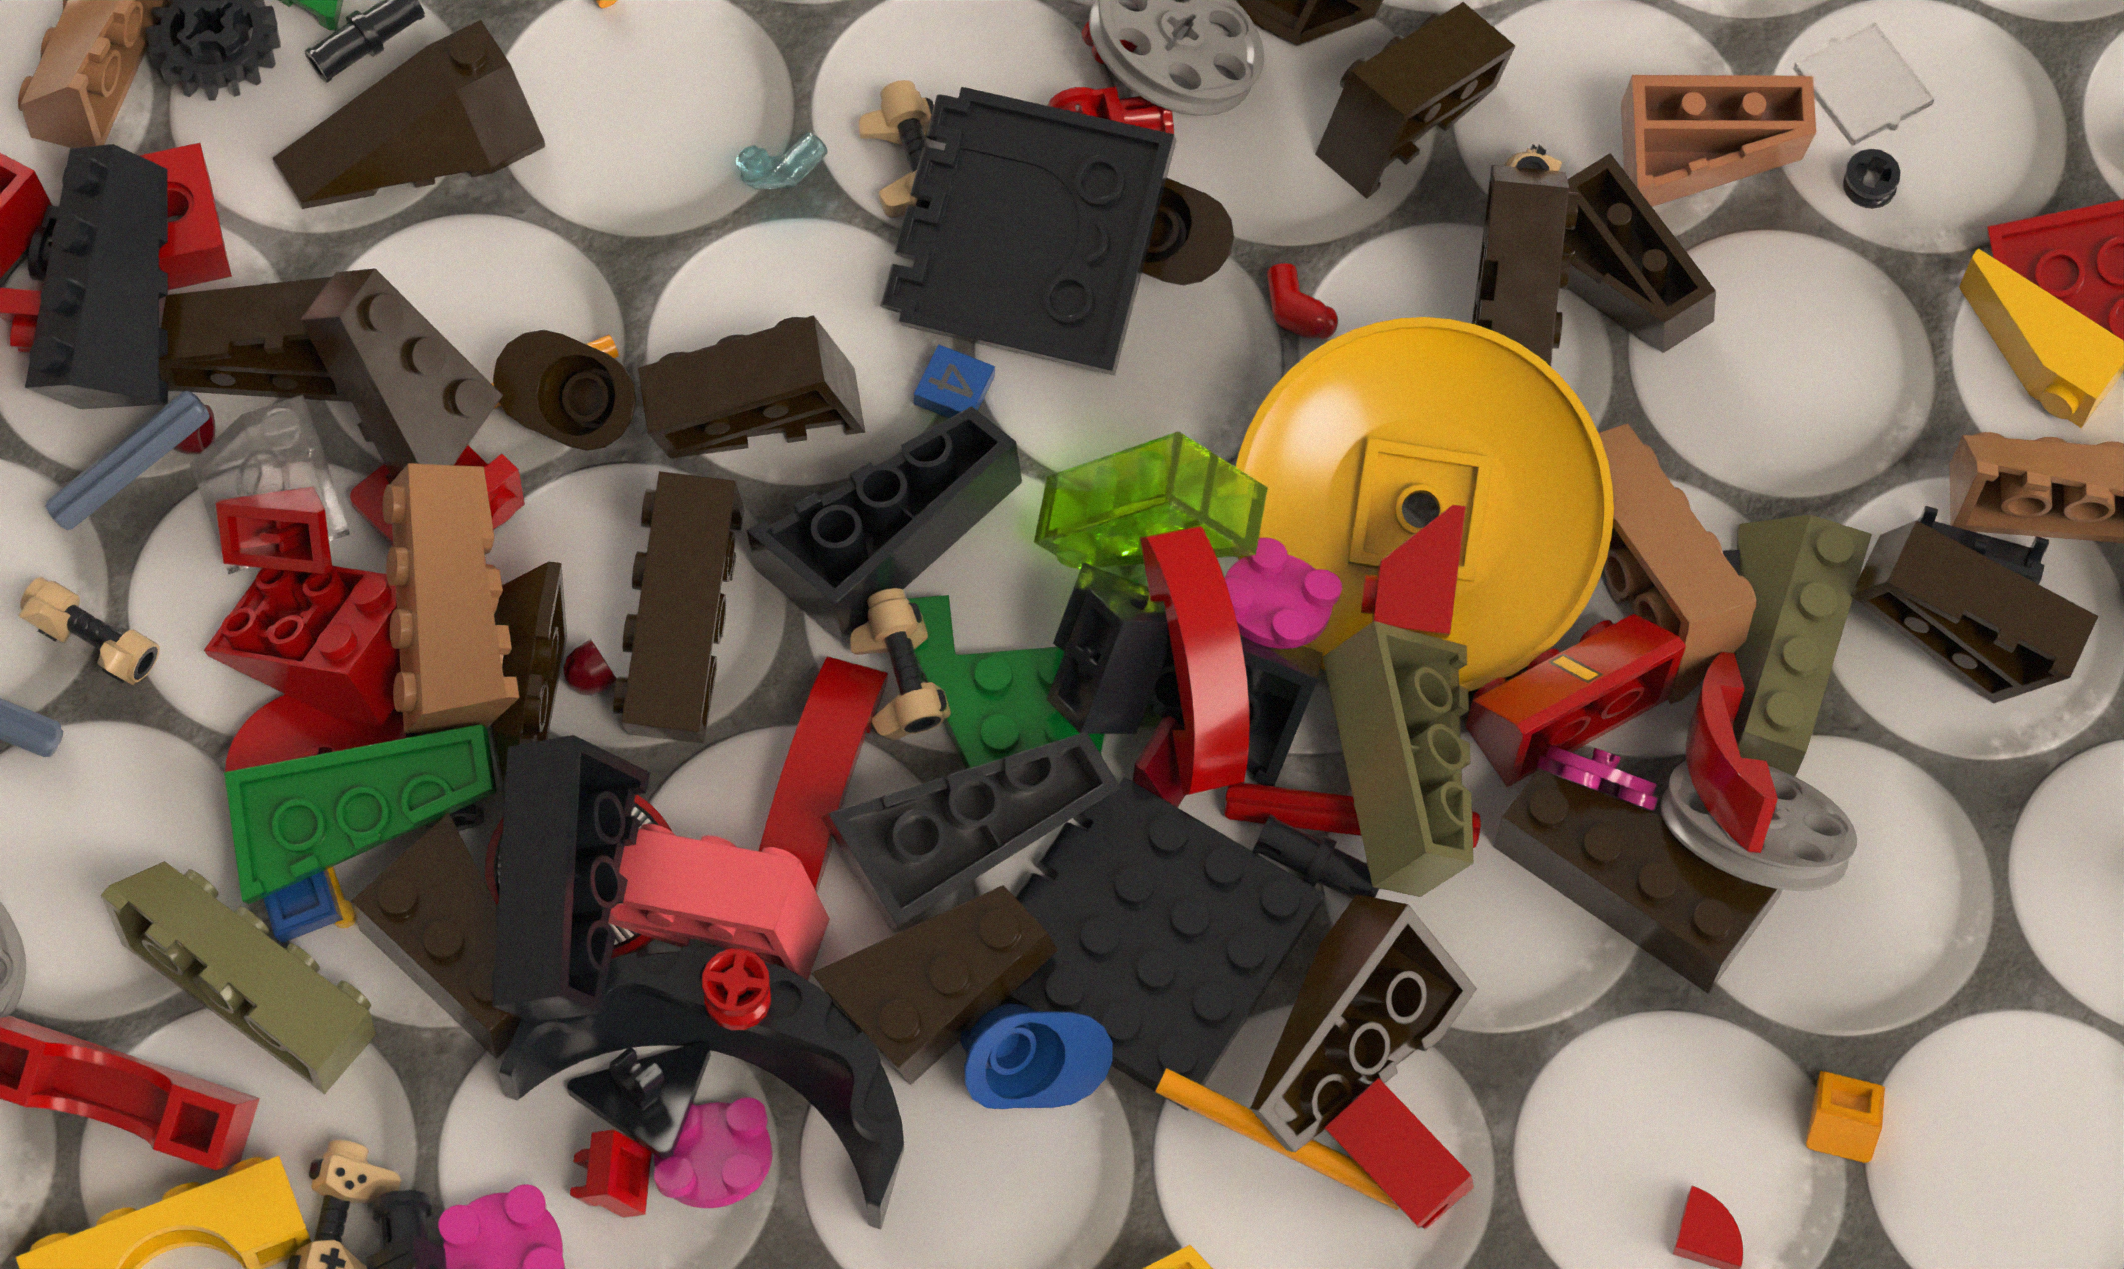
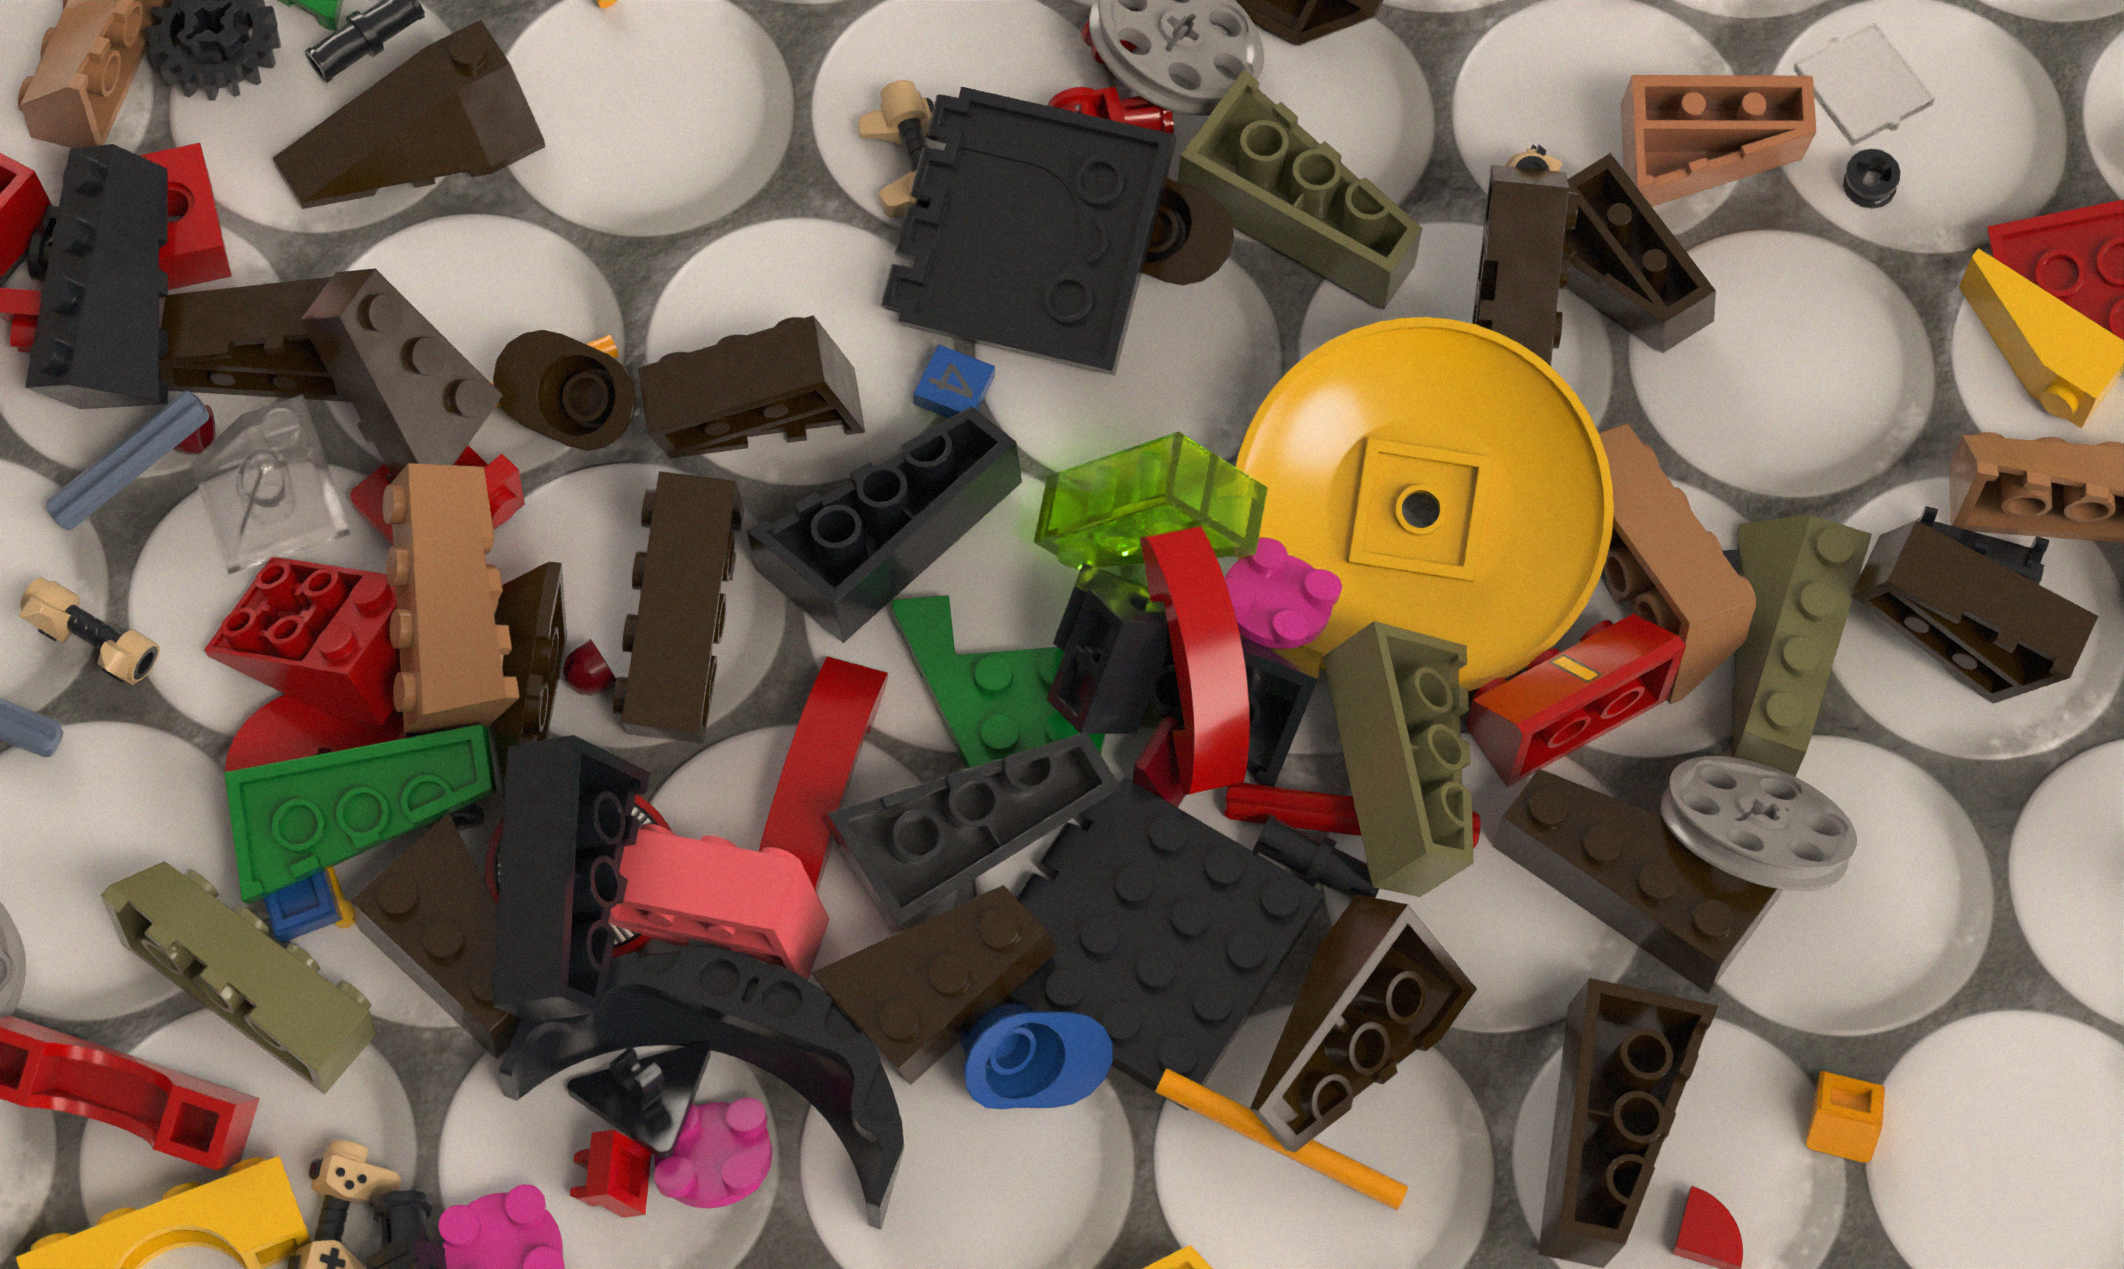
(275, 531): red slope -> none
(736, 973): red wheel -> none
(784, 171): clear light blue arm -> none
(899, 629): tan piece -> none
(1296, 310): red arm -> none
(1299, 194): none -> olive wedge
(1400, 1155): red hinge -> none
(1409, 90): dark brown wedge -> none
(1419, 579): red slope -> none
(1599, 774): dark pink piece -> none
(1614, 1108): none -> dark brown wedge
(1732, 788): red slope -> none

